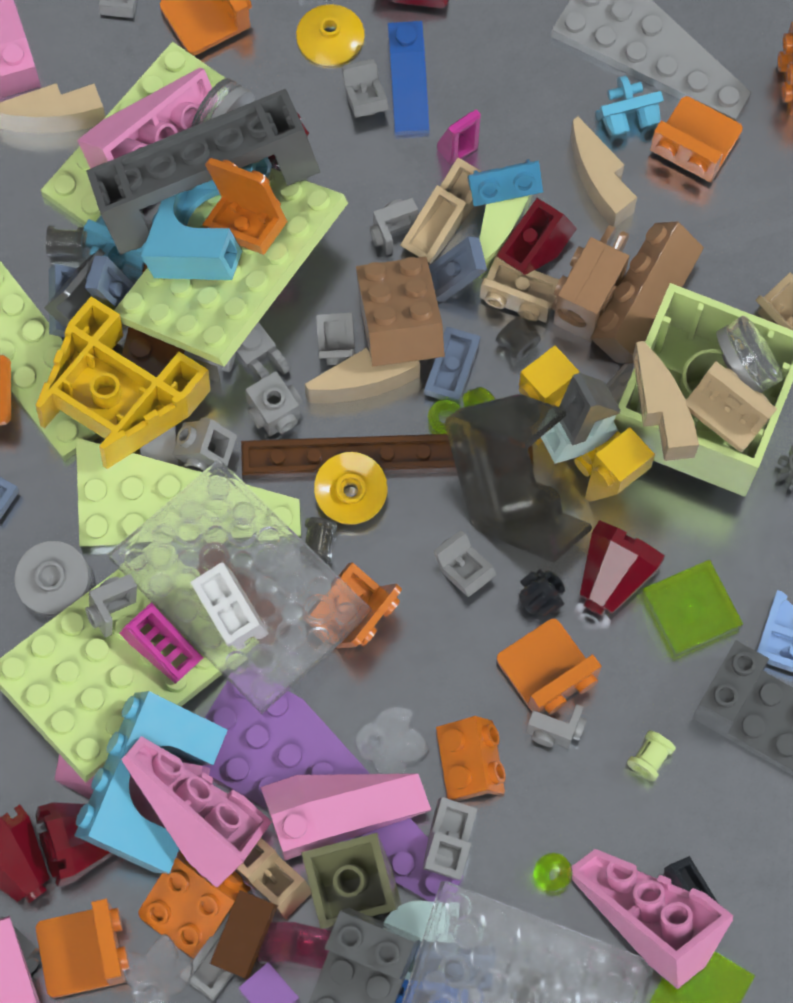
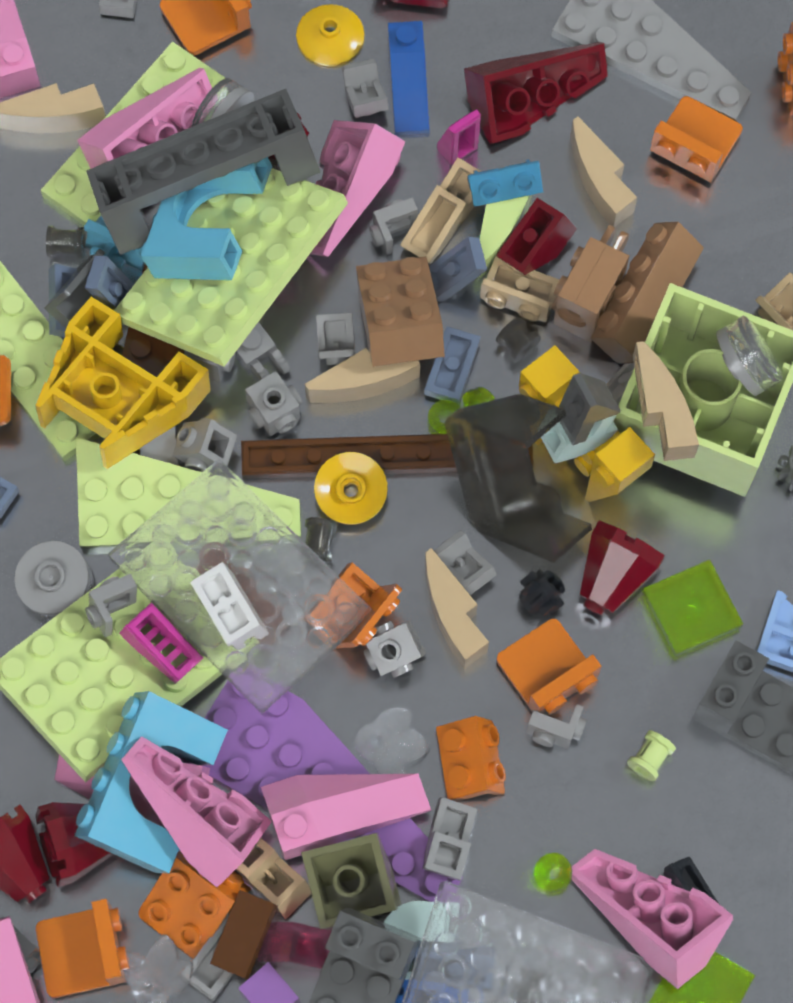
(245, 206): orange bracket -> none
(357, 164): none -> bright pink wedge
(407, 649): none -> light grey brick
(454, 611): none -> tan slope
(527, 87): none -> dark red wedge
(615, 114): medium azure hips -> none
(729, 406): tan bracket -> none

